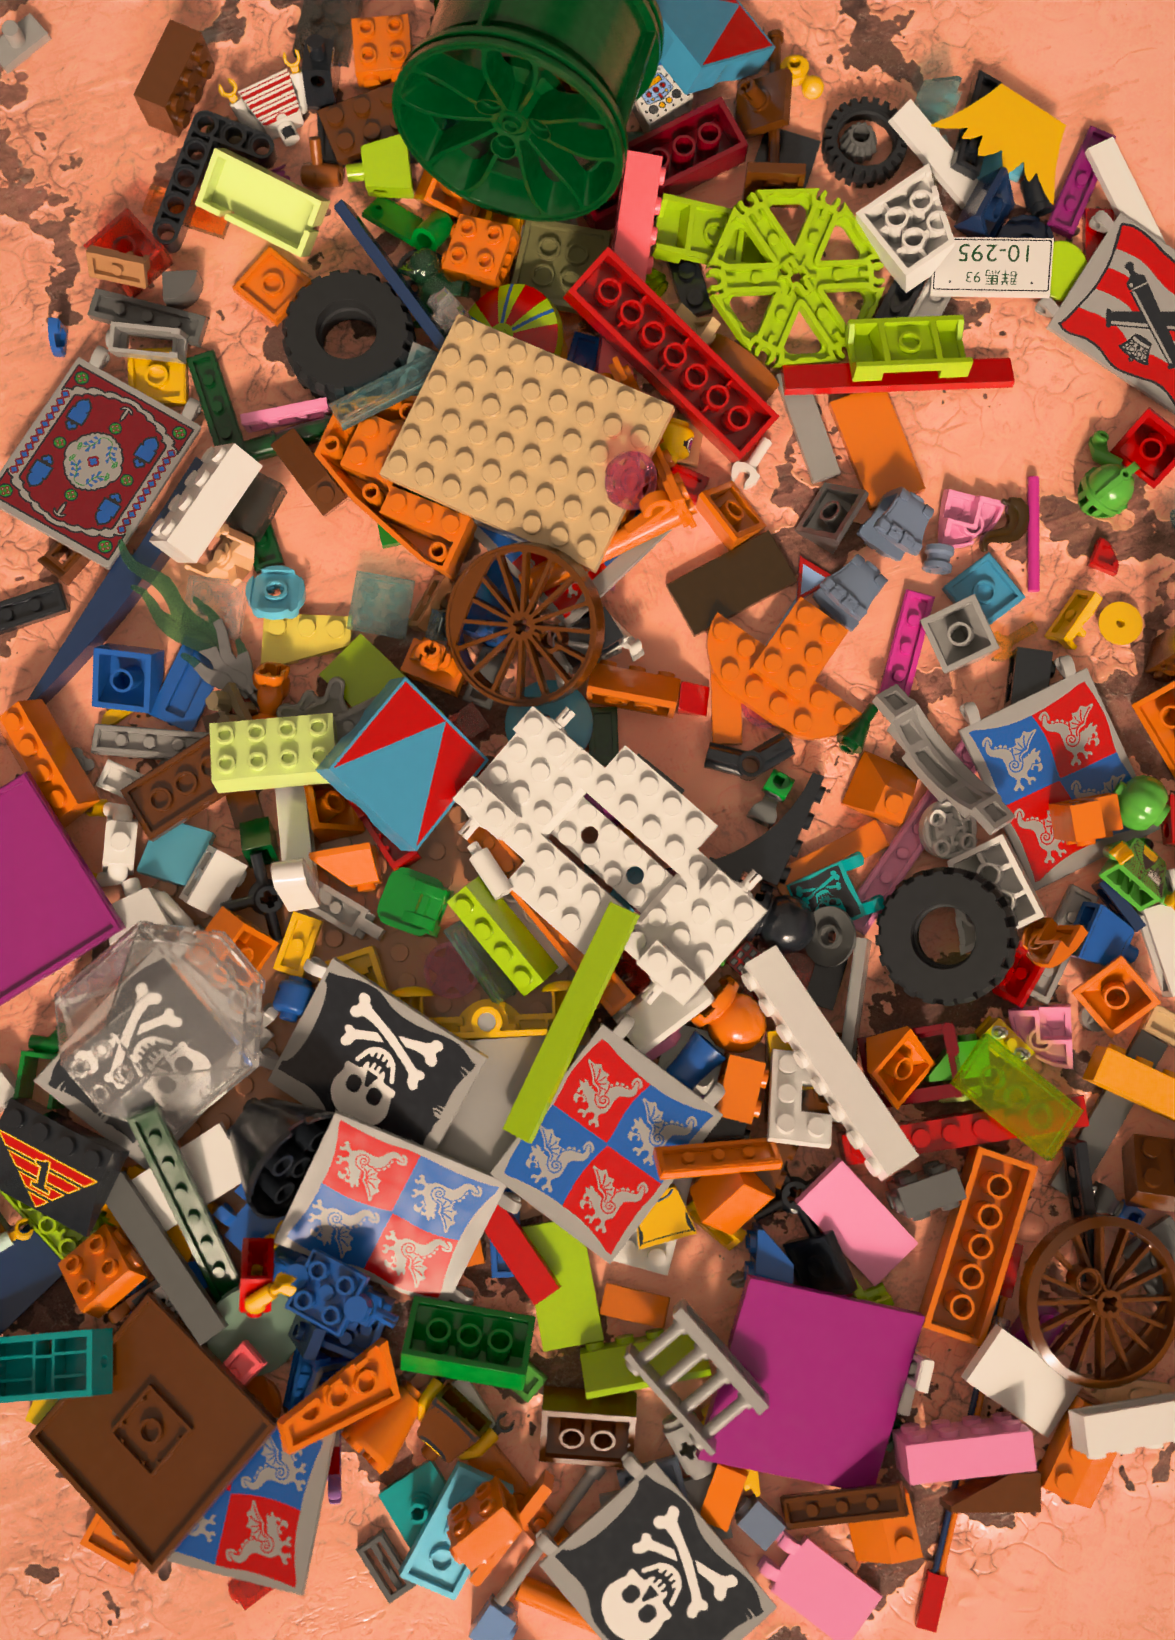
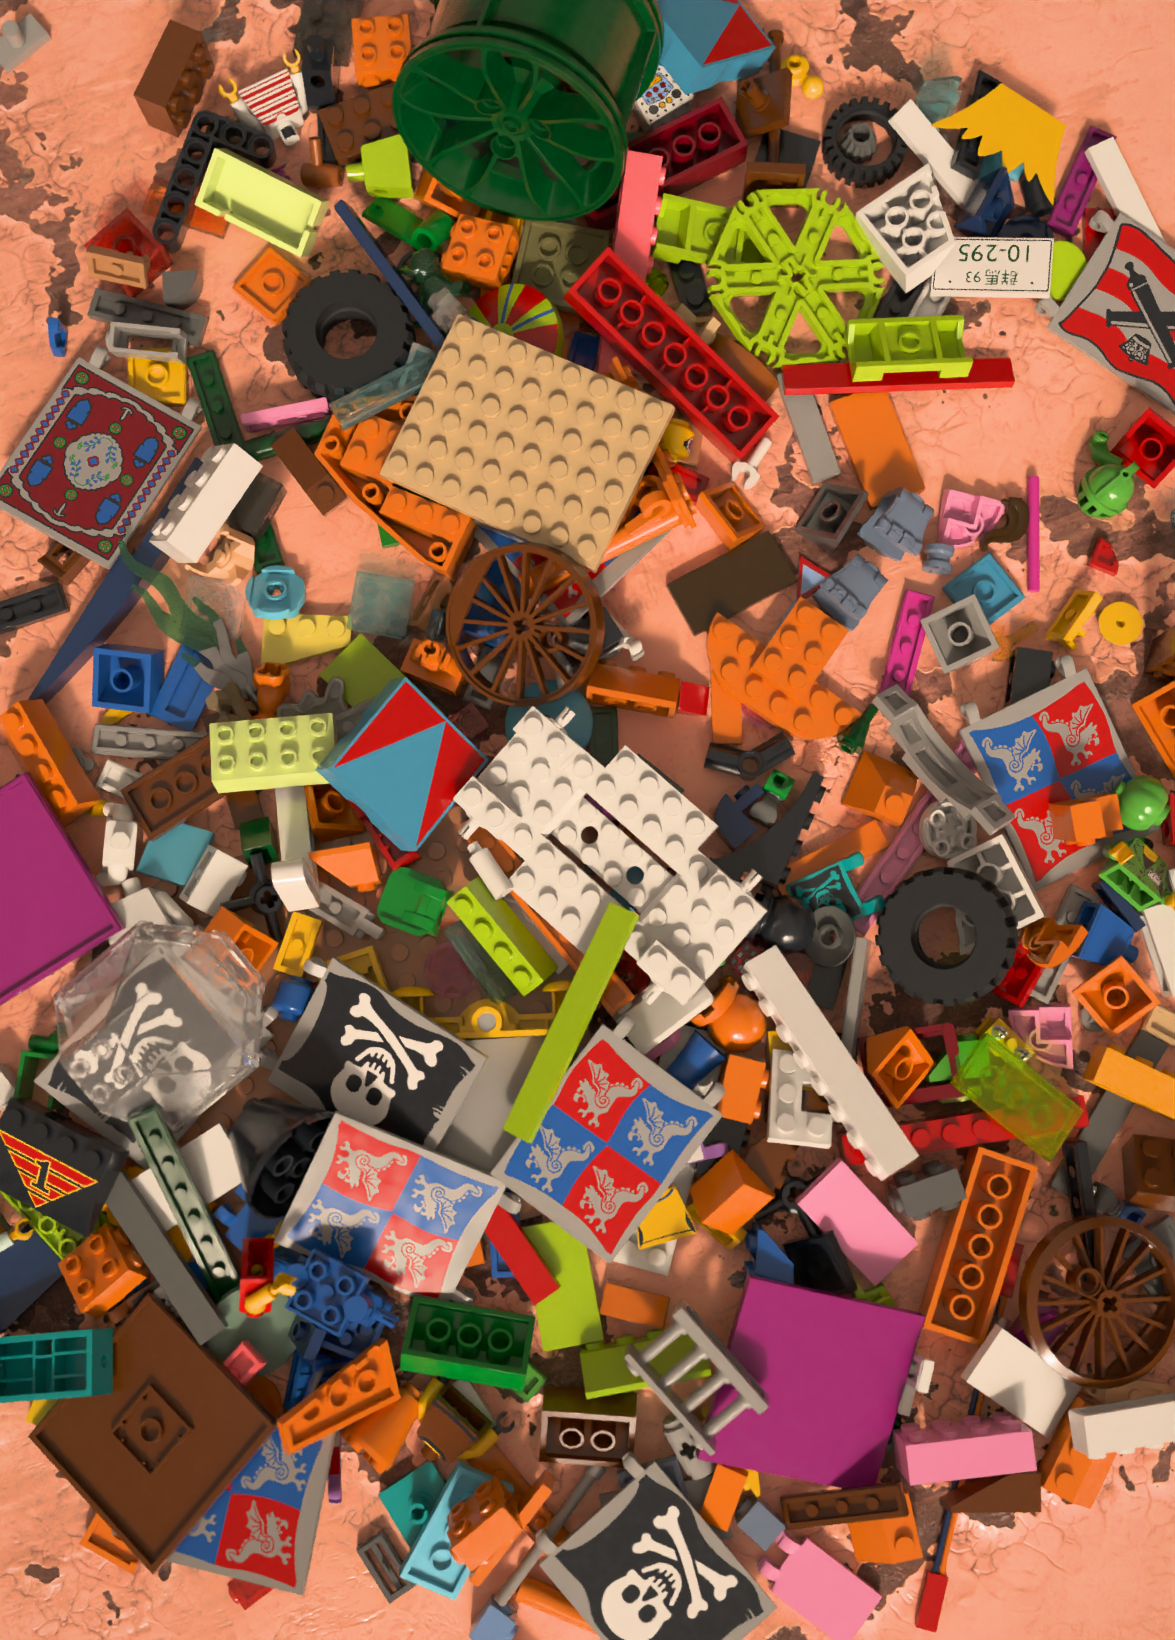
(629, 479): clear pink wheel -> none
(716, 1158): orange tile -> none
(732, 823): none -> dark blue brick

